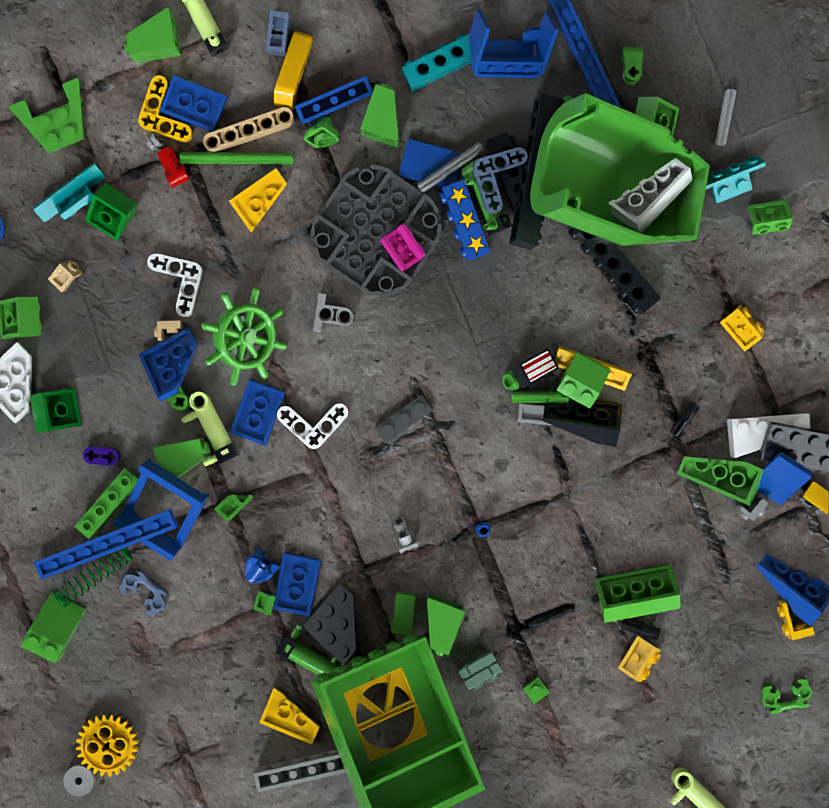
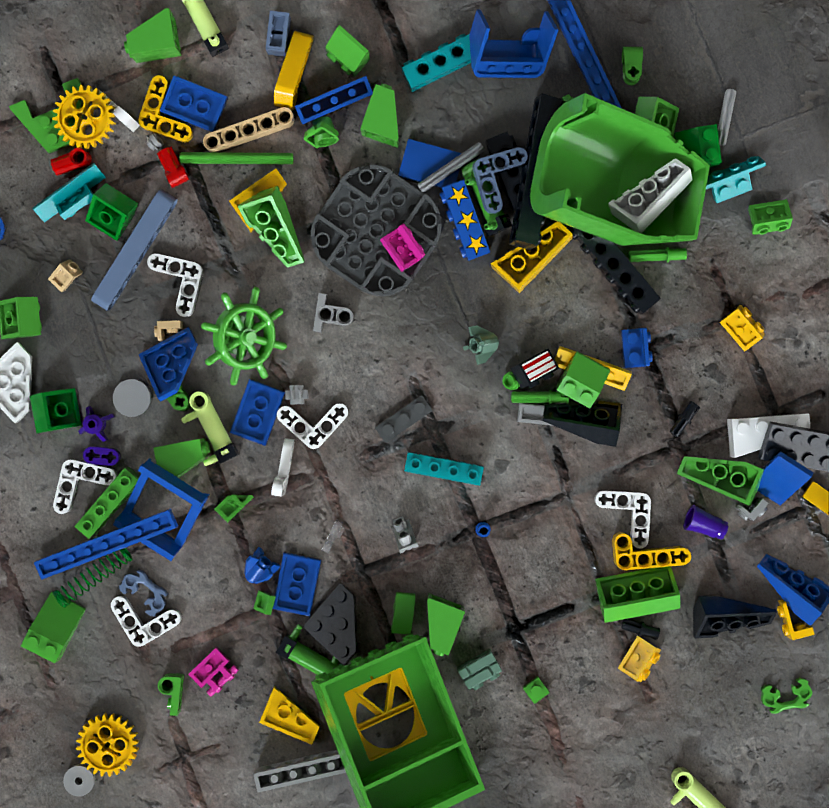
(68, 109): none -> yellow gear
(68, 162): none -> red piece
(74, 477): none -> white beam
(100, 424): none -> dark purple brick
(123, 116): none -> white beam
(132, 398): none -> light grey tile
(134, 250): none -> sand blue beam
(144, 629): none -> white beam
(174, 701): none -> bright green plate
(209, 667): none -> dark pink plate
(271, 220): none -> bright green wedge
(280, 482): none -> white beam
(296, 394): none -> light grey gear
(336, 531): none -> clear plate
(347, 52): none -> bright green slope
(444, 468): none -> teal brick
(483, 343): none -> sand green brick
(523, 265): none -> yellow wedge
(631, 505): none -> white beam
(636, 347): none -> blue bracket
(652, 554): none -> yellow beam
(657, 255): none -> bright green axle
(703, 142): none -> green slope
(705, 523): none -> dark purple plant
(722, 614): none -> black wedge

